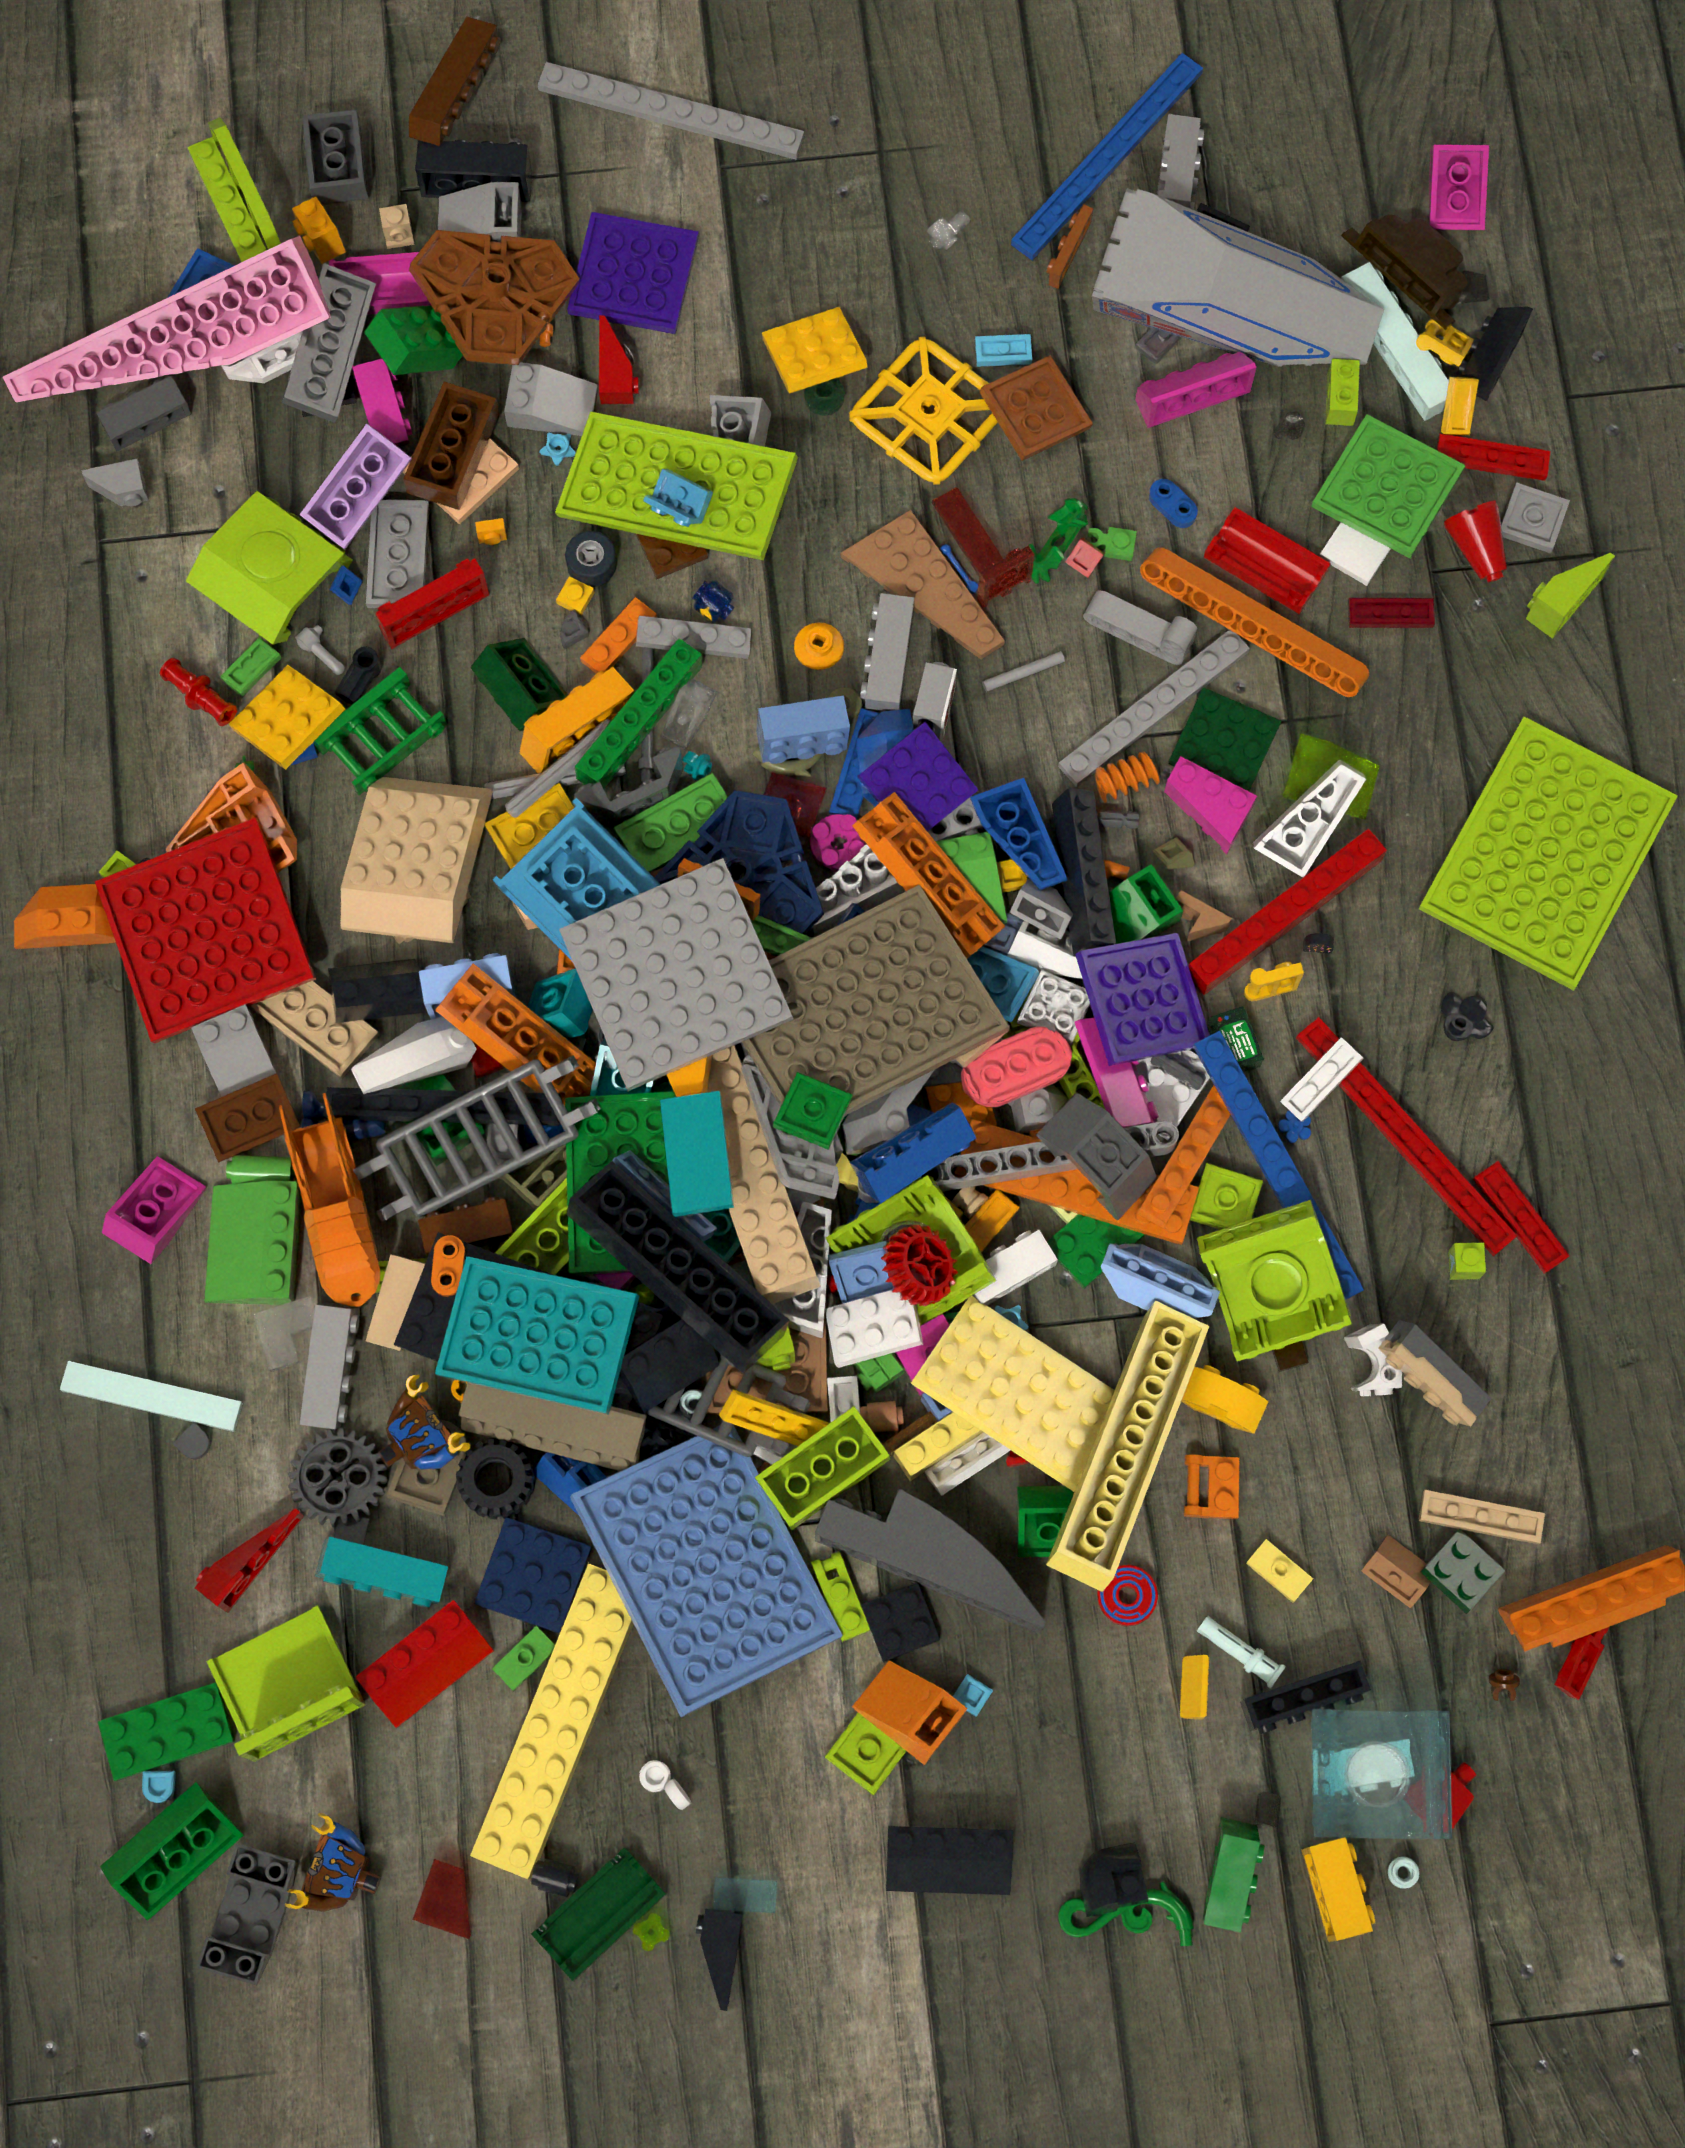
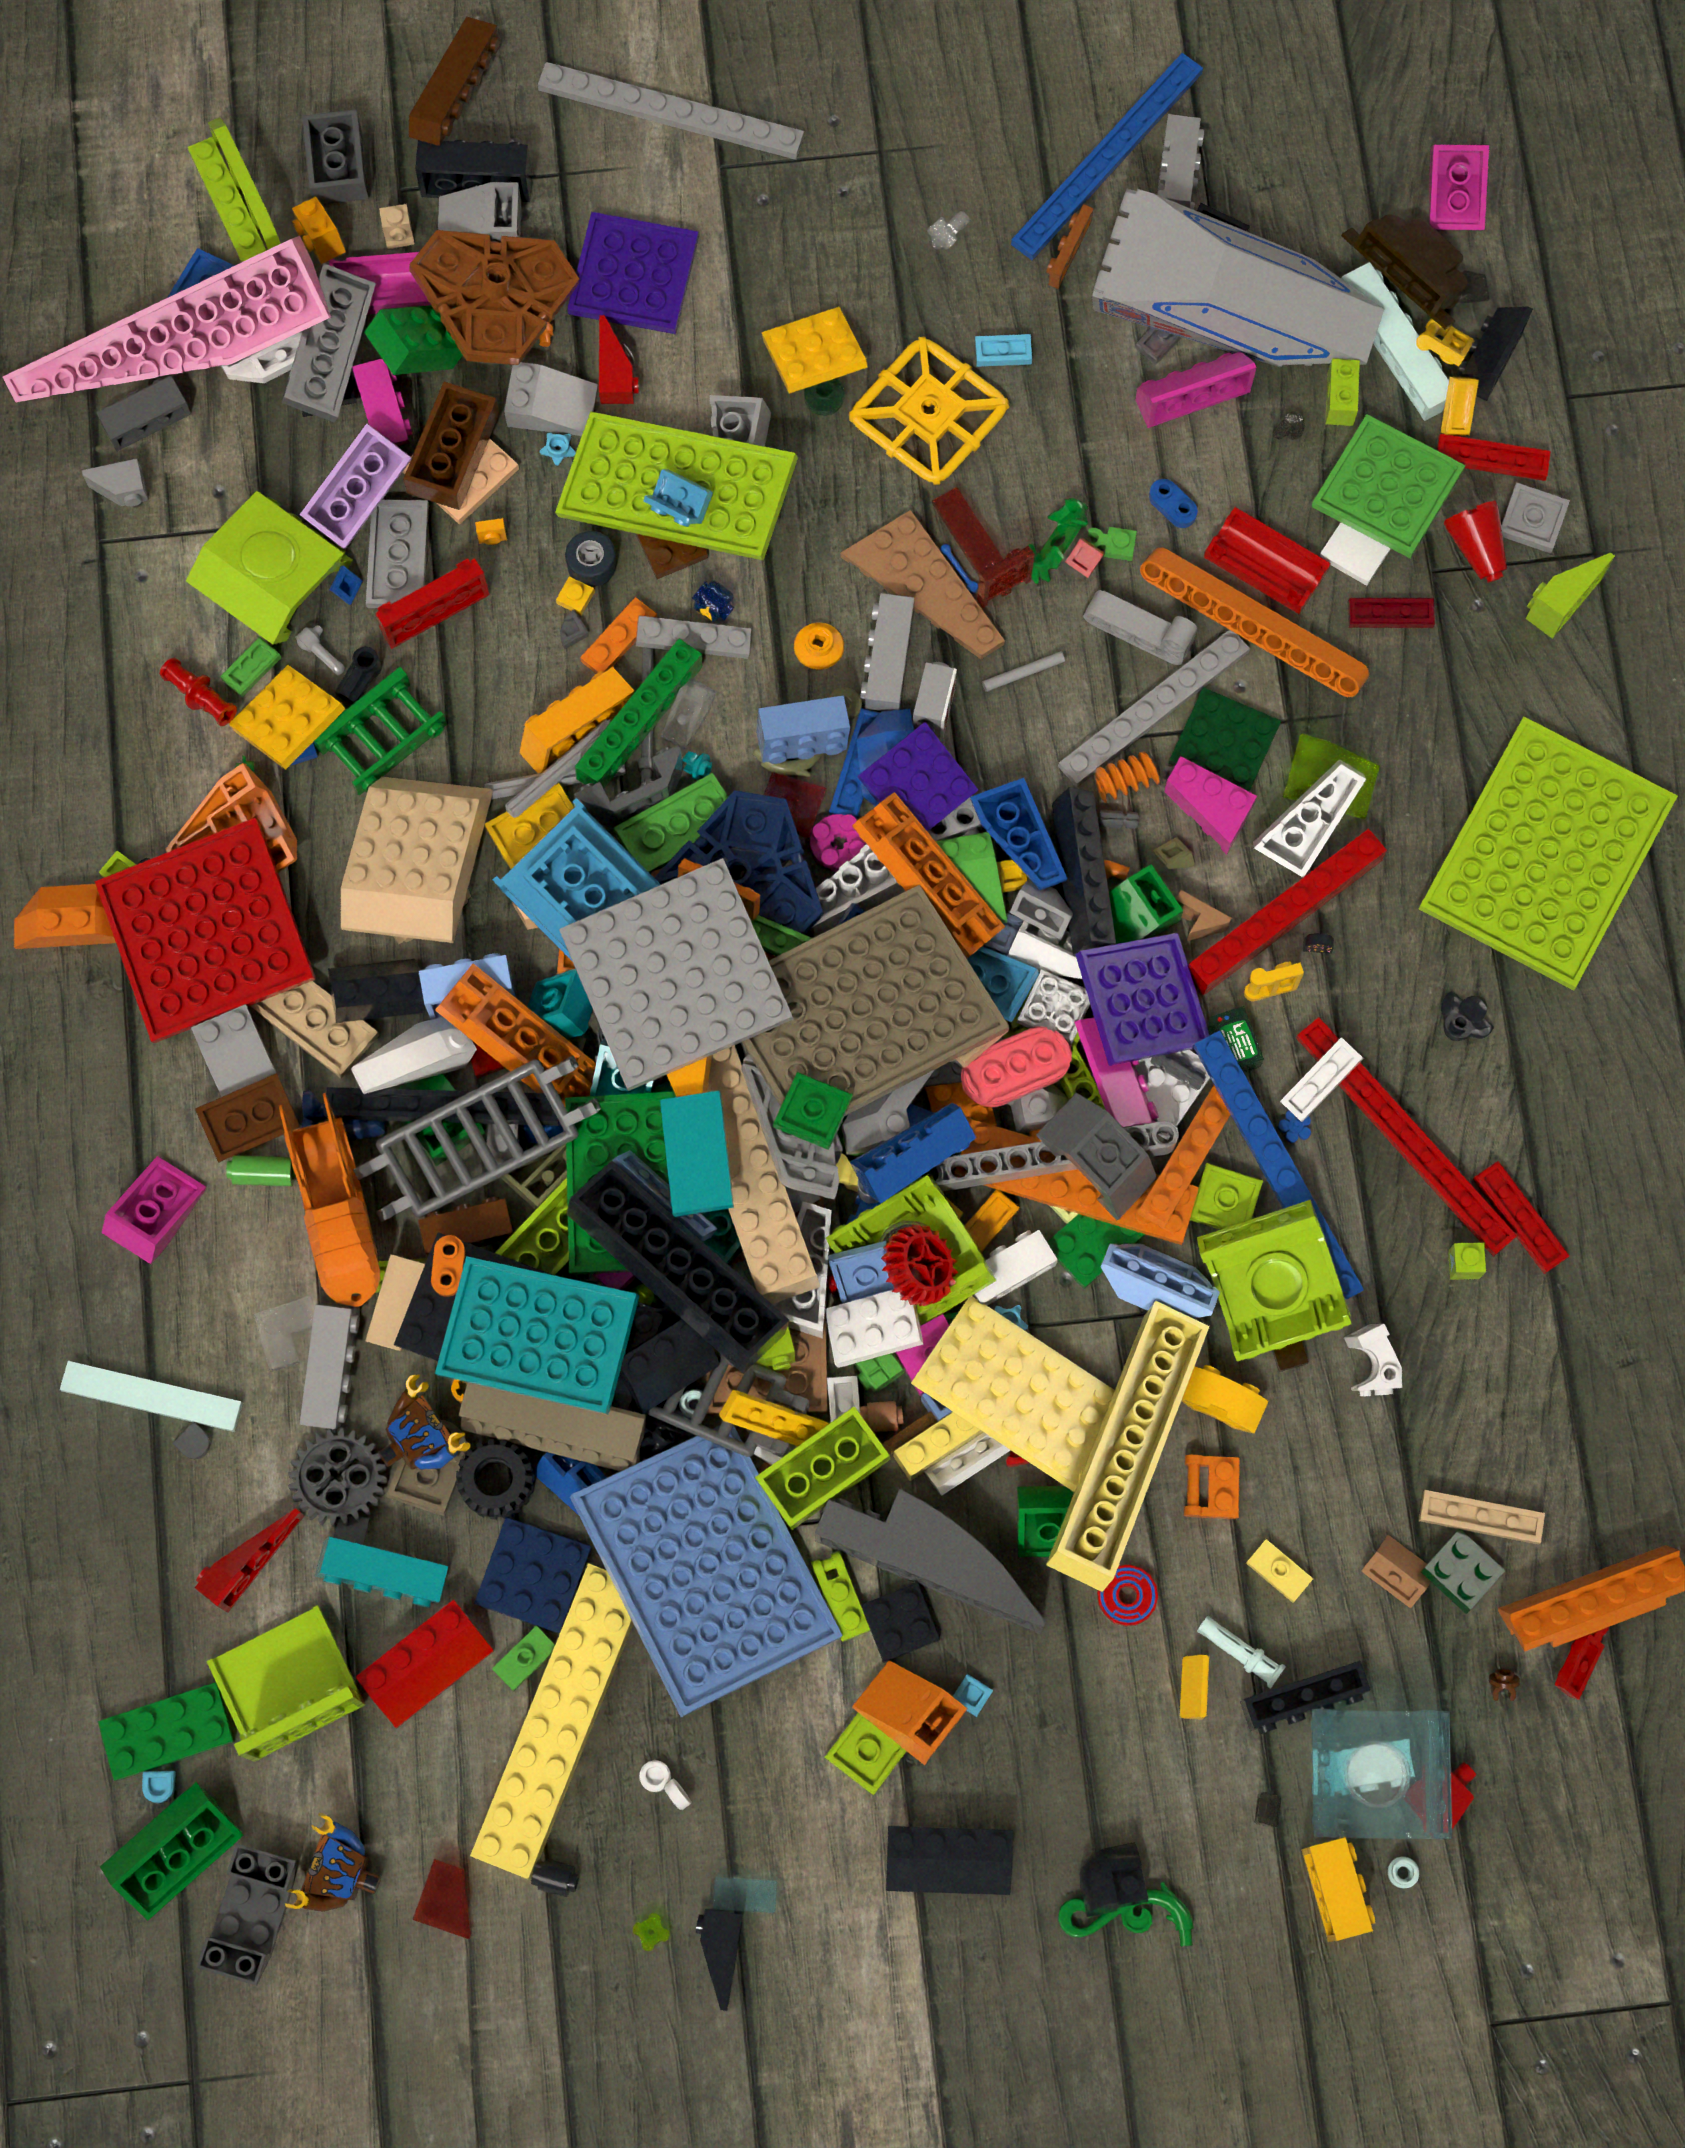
(253, 1243): bright green slope -> none
(517, 680): dark green slope -> none
(598, 1914): dark green gear -> none
(969, 1201): tan wheel -> none
(1036, 407): dark orange plate -> none
(1233, 1875): green wedge -> none
(1434, 1373): piece -> none

